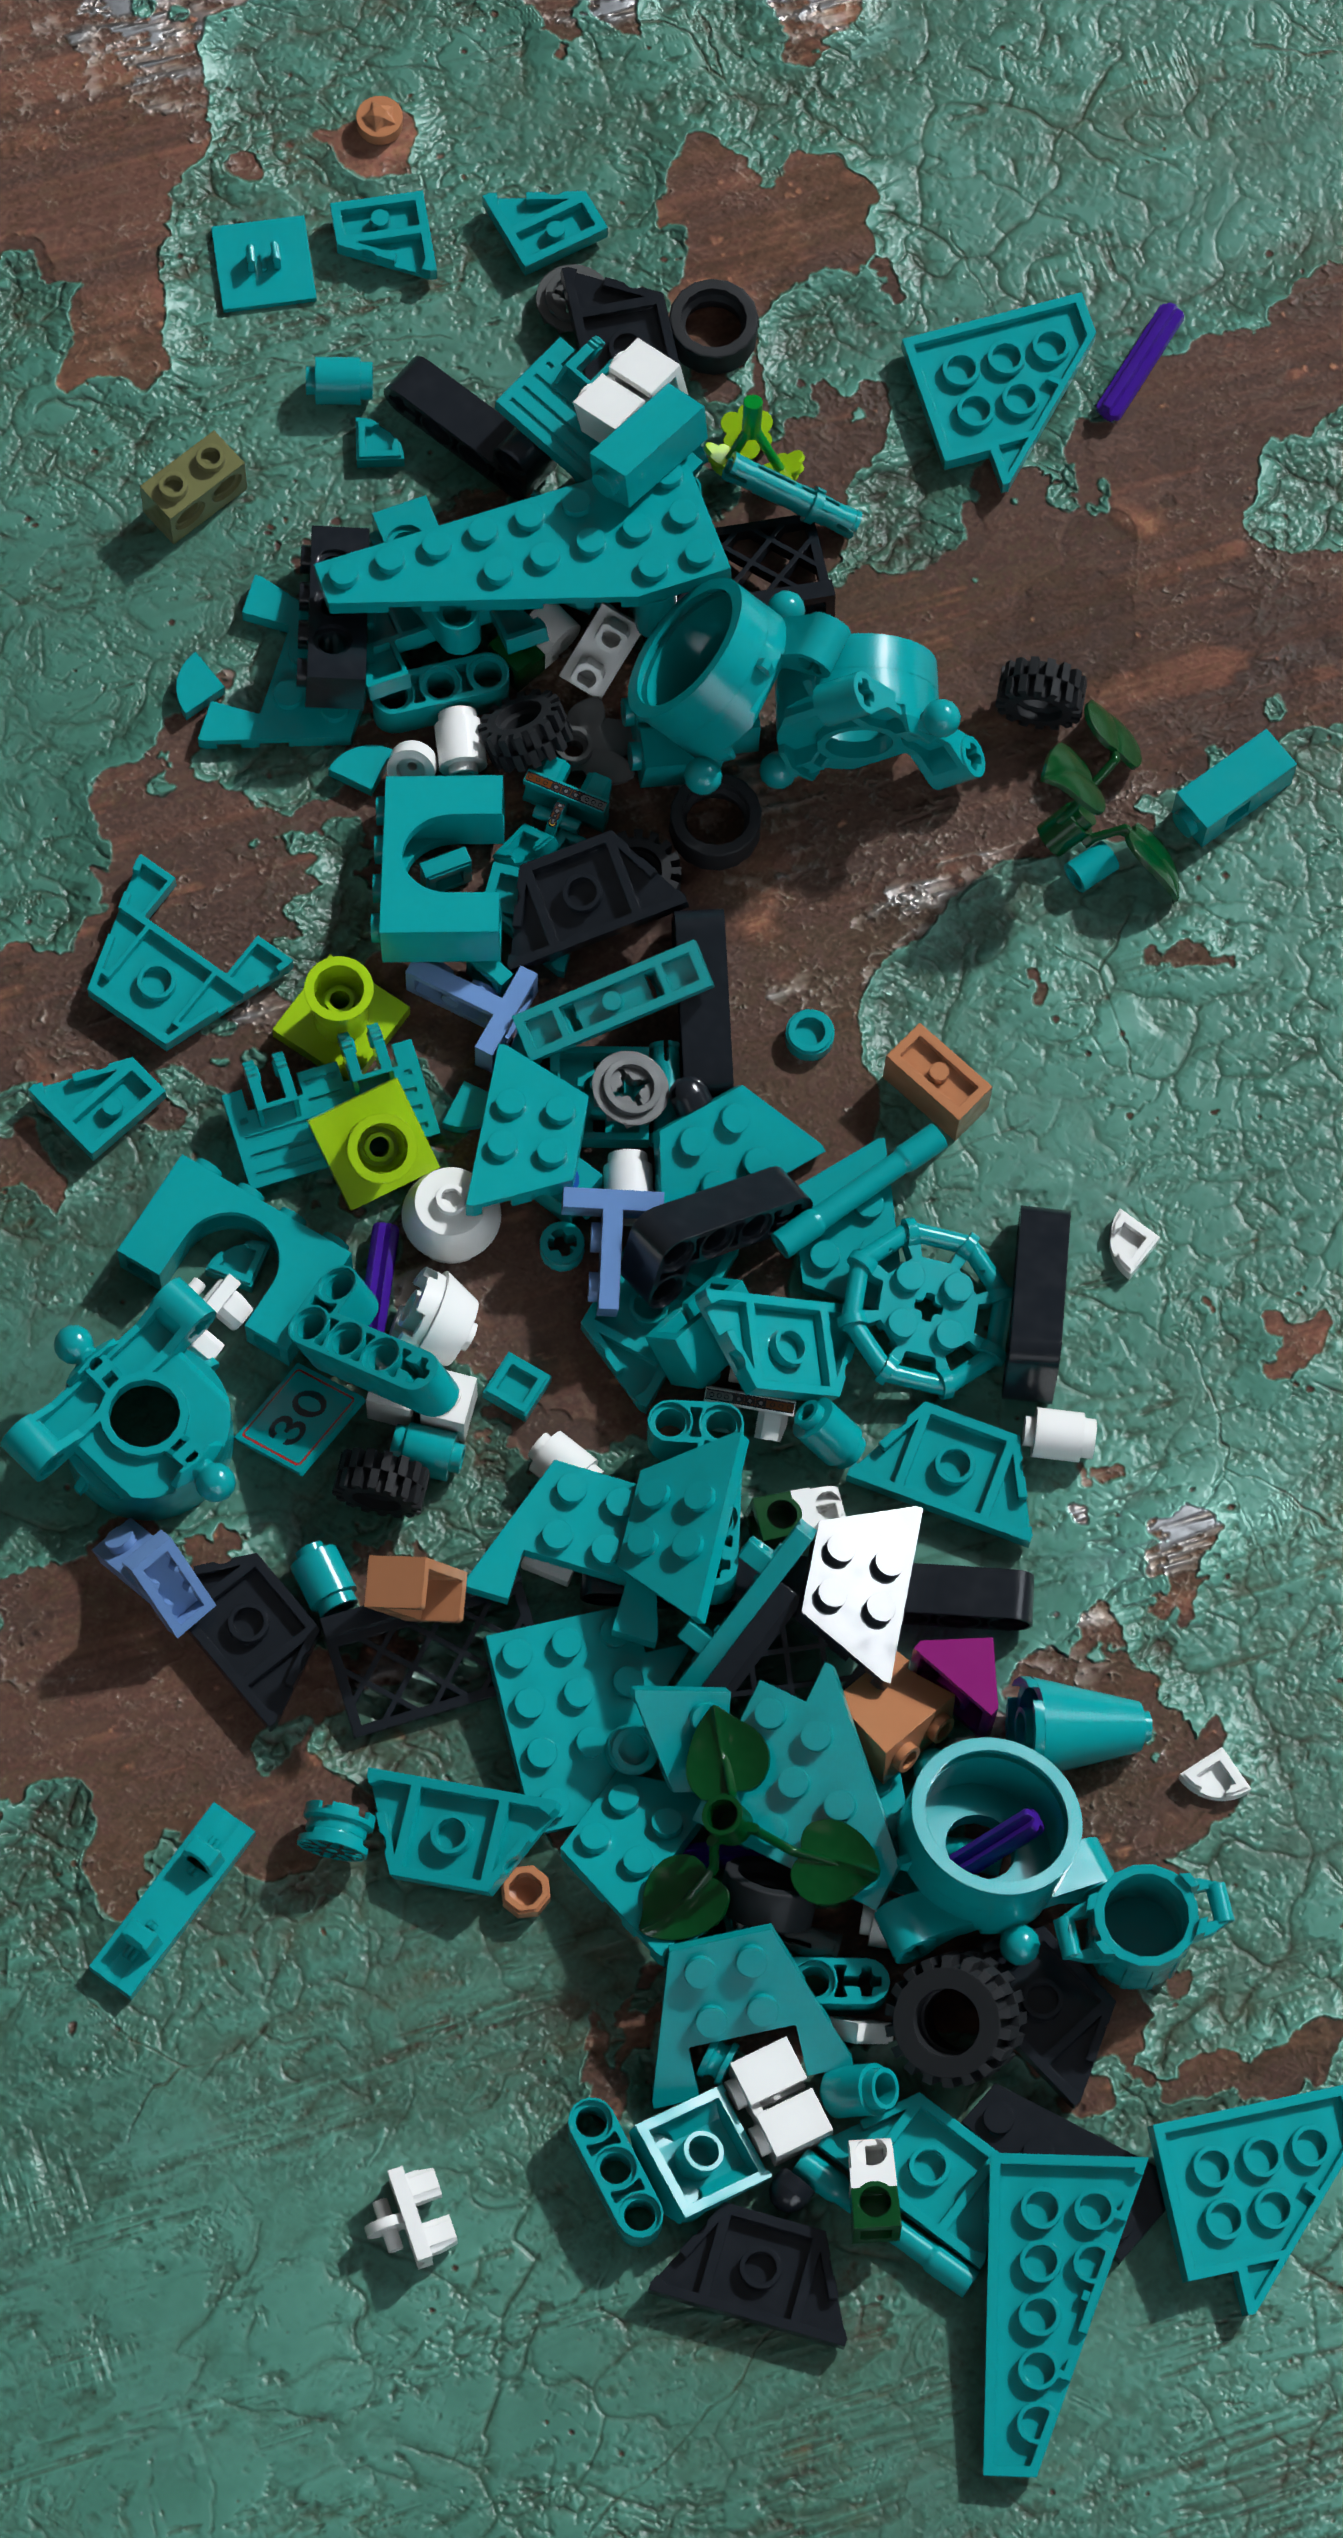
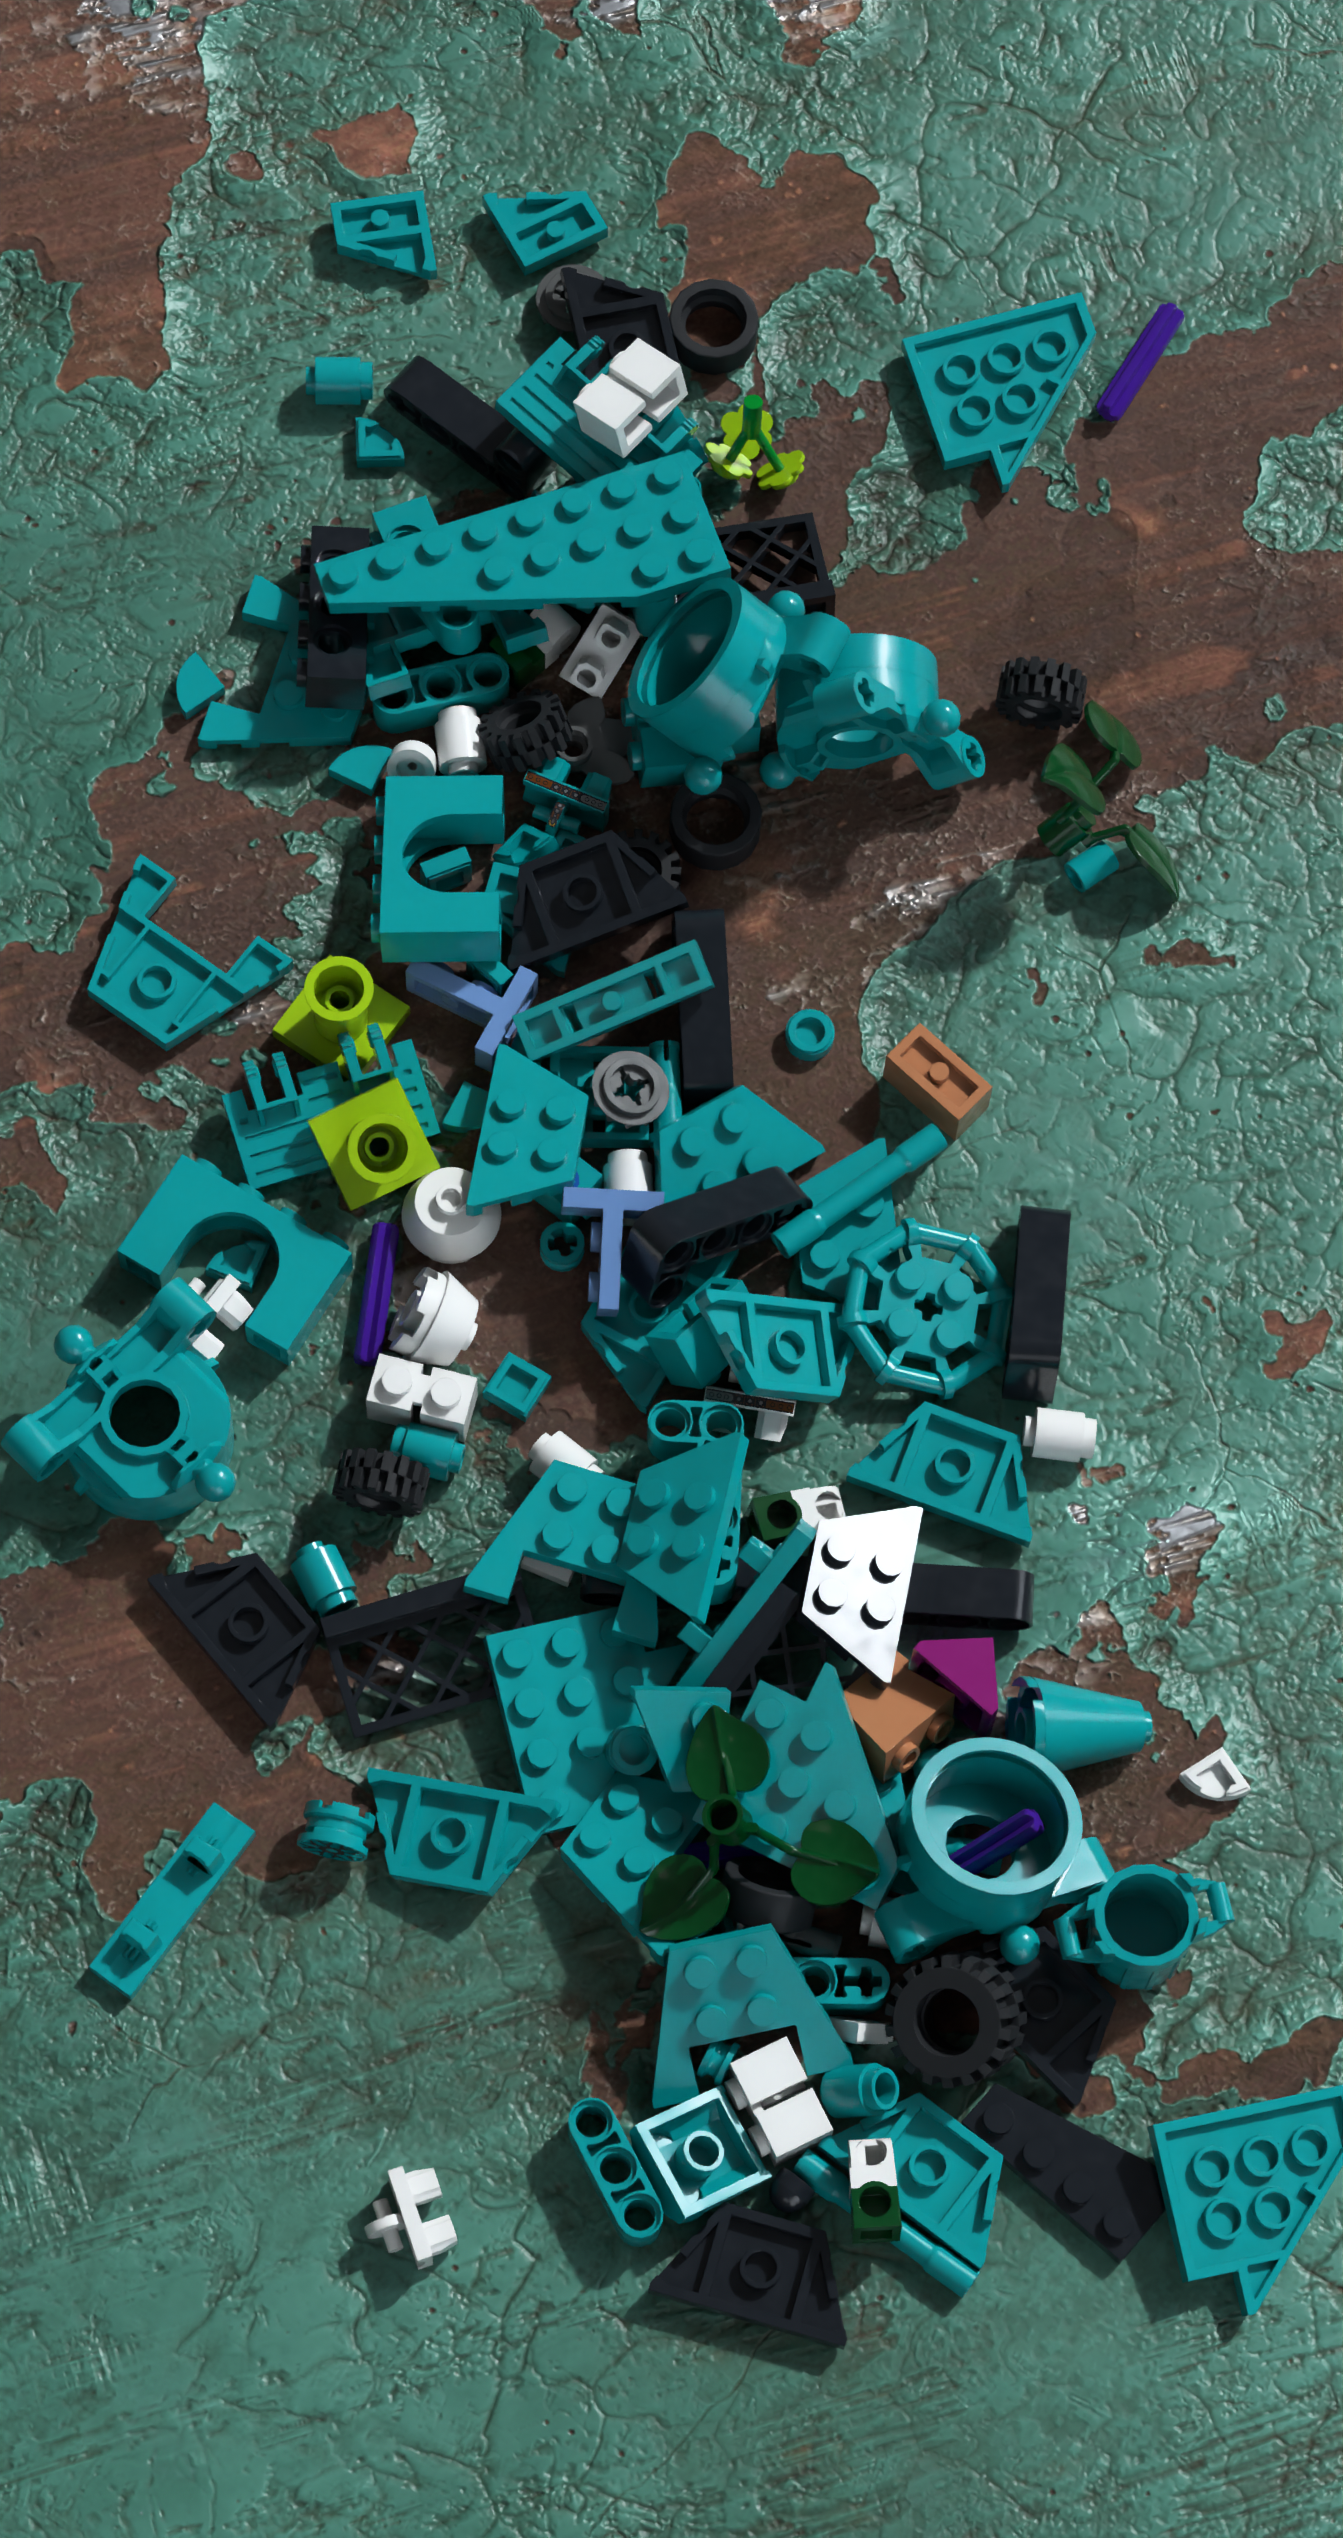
(100, 1104): teal wing -> none
(156, 1573): medium blue bracket -> none
(193, 487): olive brick -> none
(263, 264): teal piece -> none
(300, 1419): teal piece -> none
(337, 1339): teal beam -> none
(379, 120): nougat tile -> none
(415, 1589): nougat panel -> none
(526, 1892): nougat tile -> none
(648, 445): teal brick -> none
(688, 1095): black hinge -> none
(799, 498): teal pin -> none
(829, 1433): teal brick -> none
(1048, 2261): teal wing -> none
(1130, 1243): white tile -> none
(1233, 788): teal brick -> none

